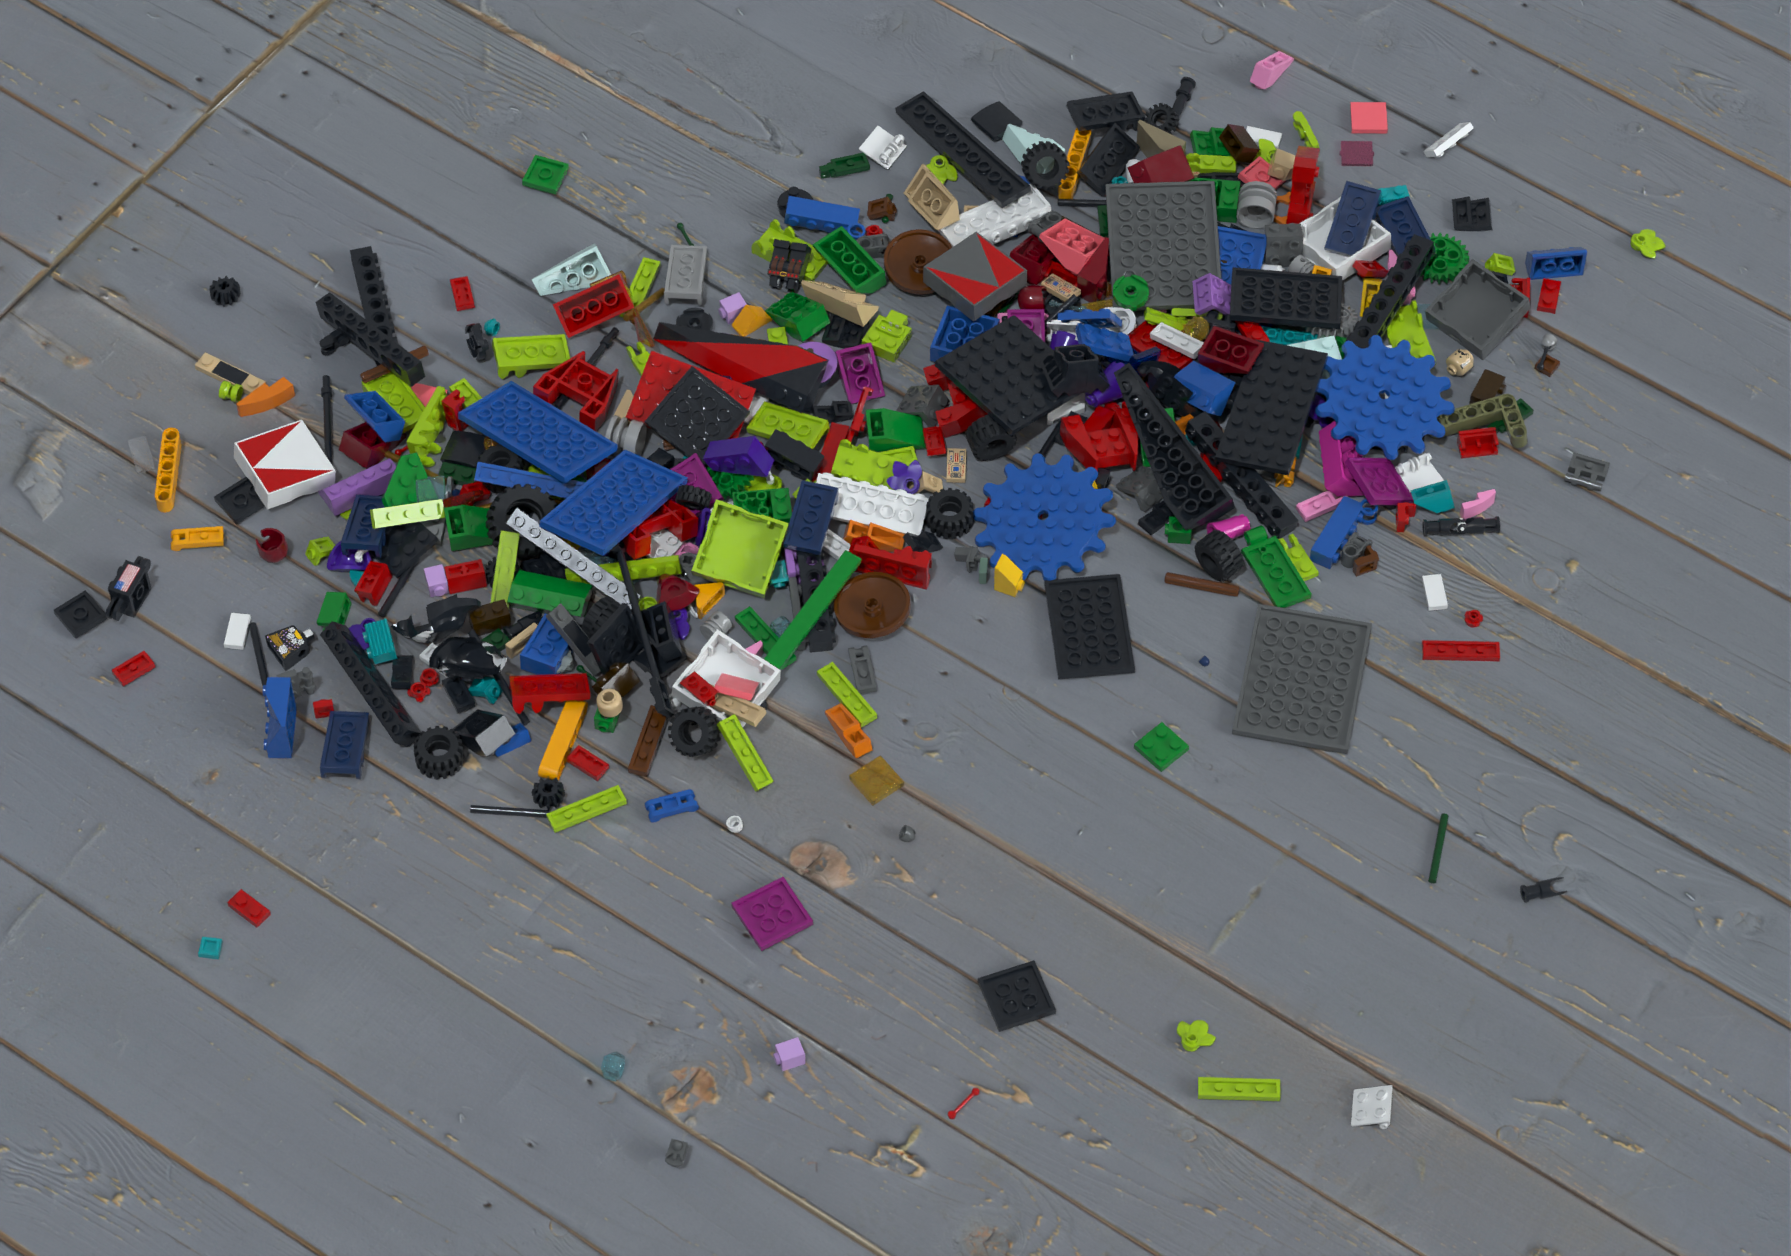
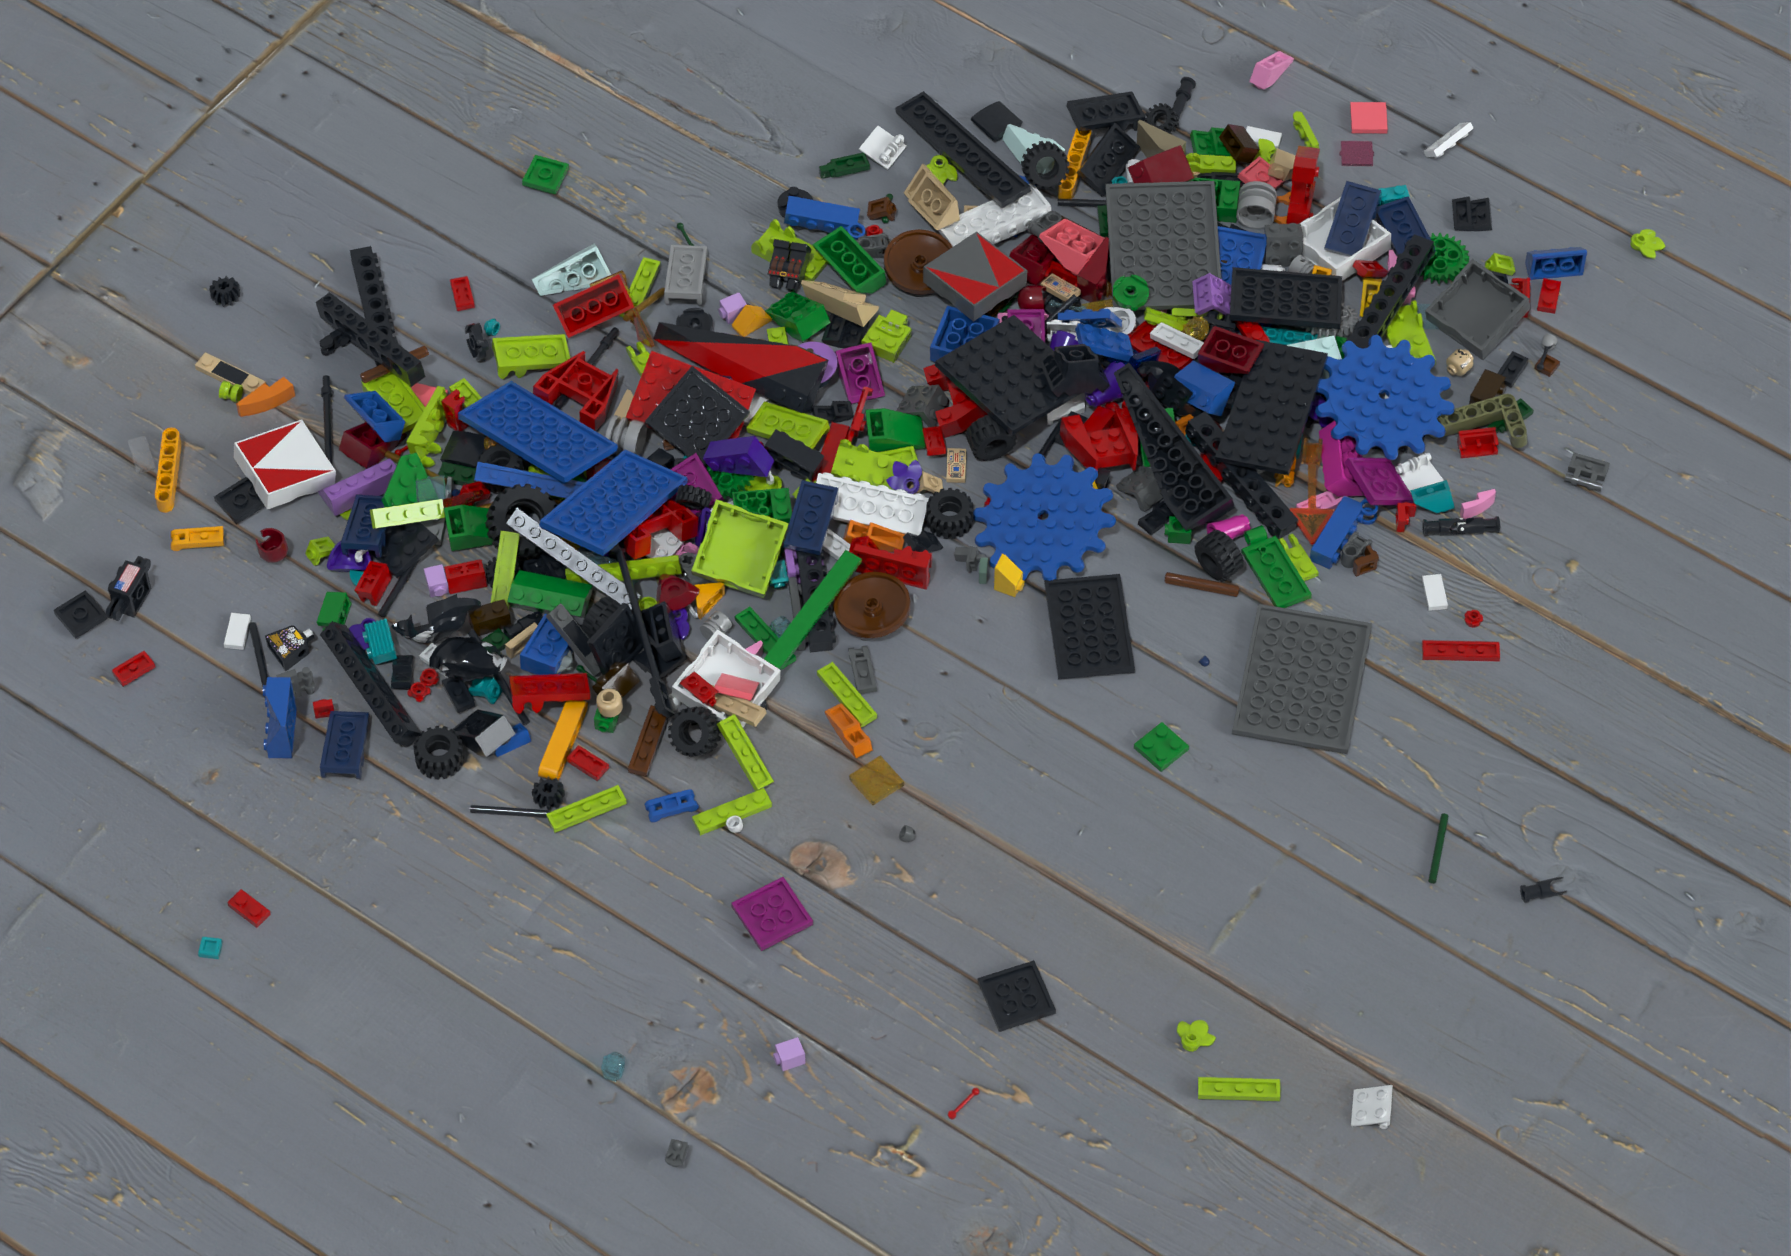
(742, 807): none -> lime plate
(1312, 519): none -> clear orange piece
(1513, 368): none -> black plate

